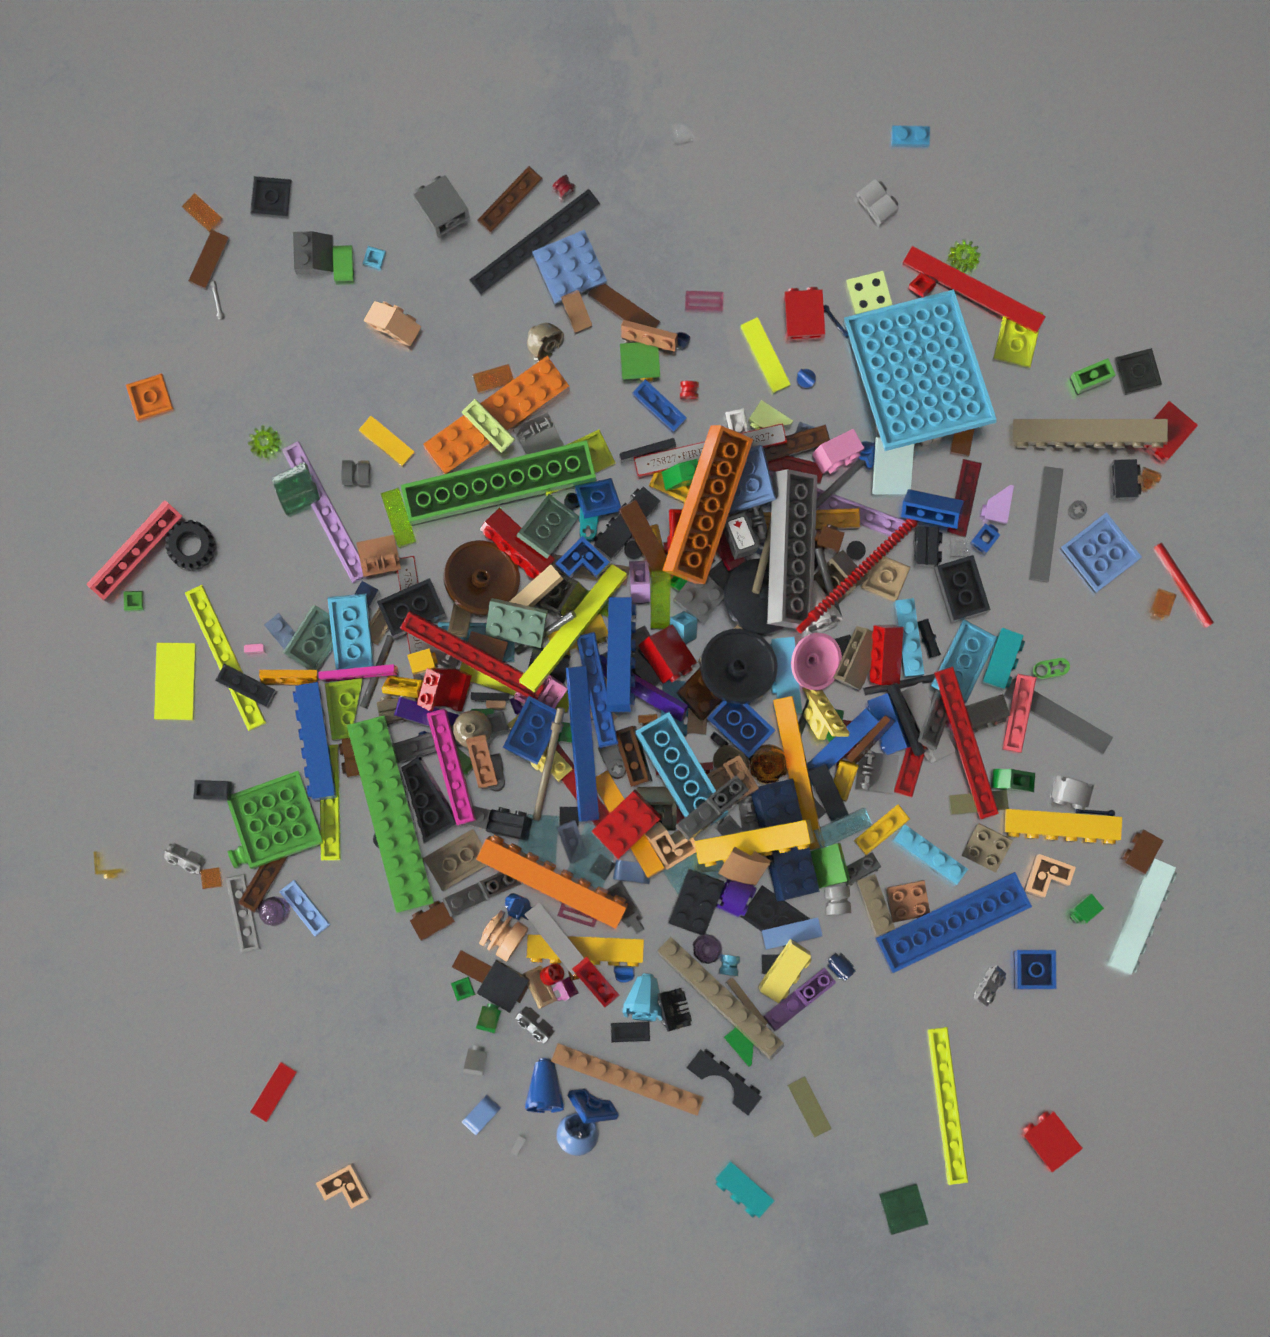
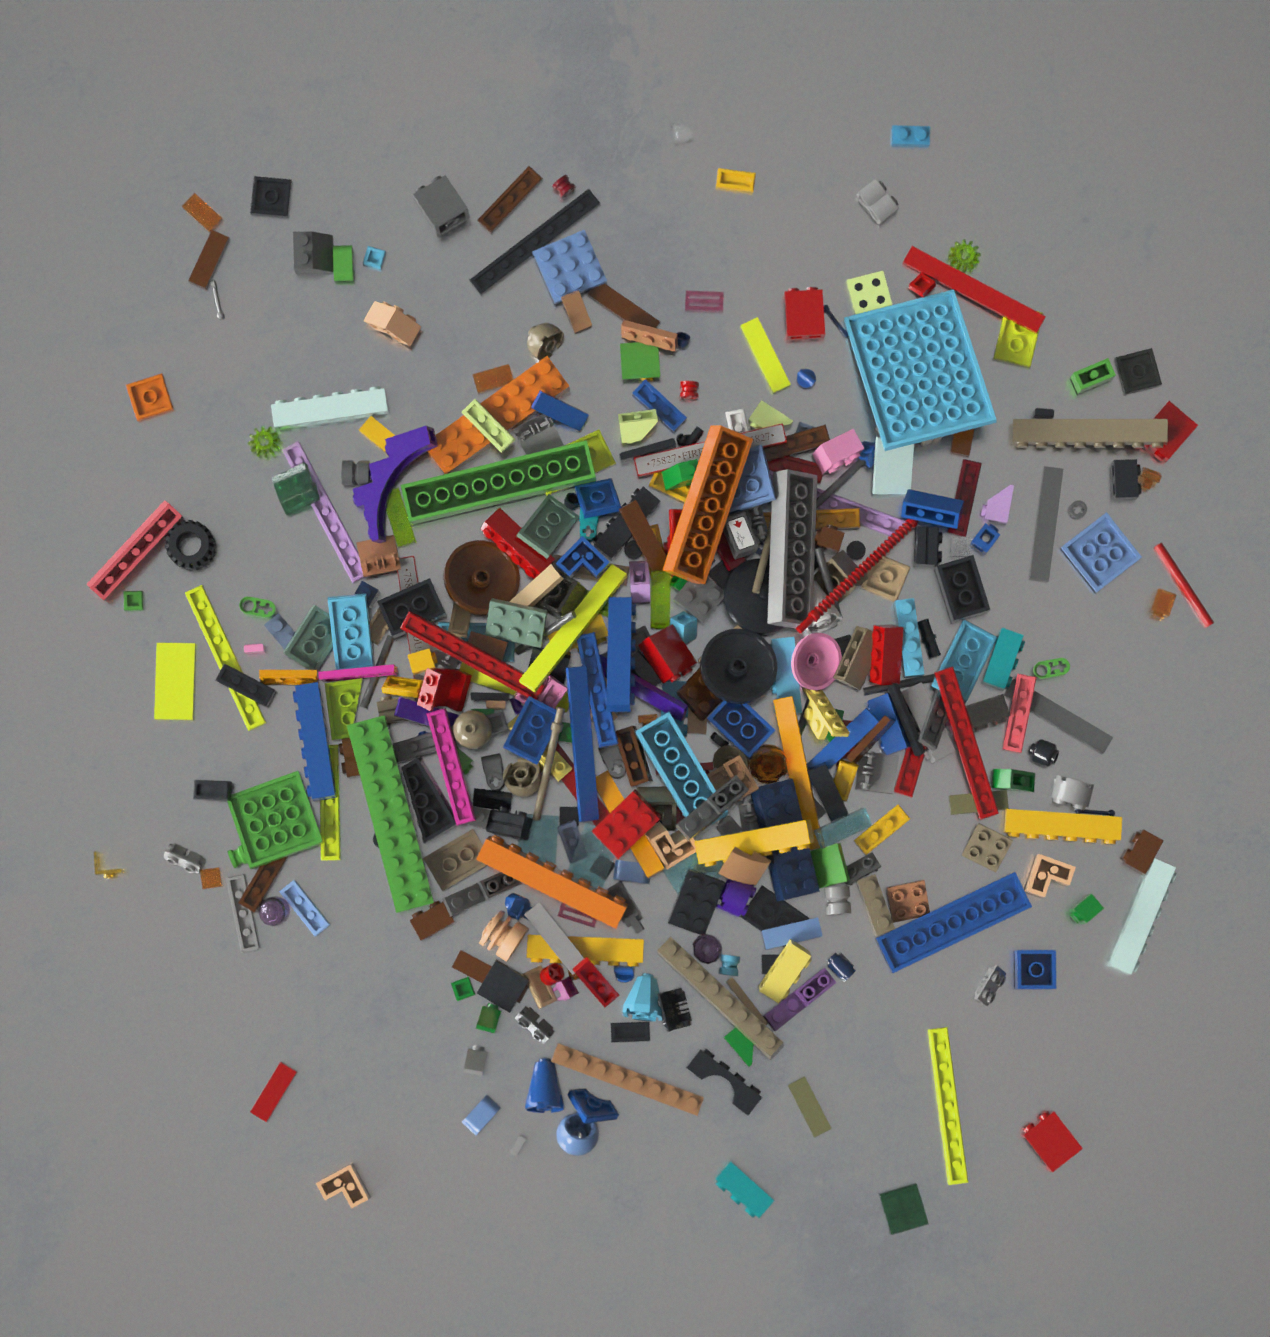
(263, 604): none -> bright green beam
(330, 408): none -> light aqua brick
(384, 473): none -> dark purple arch
(481, 761): nougat plate -> none
(492, 799): none -> black plate
(522, 778): none -> dark tan cylinder
(559, 410): none -> blue tile
(636, 425): none -> yellowish green slope
(684, 440): none -> black arm
(735, 180): none -> yellow tile
(930, 855): medium azure brick -> none
(1041, 413): none -> black tile
(1044, 753): none -> black head

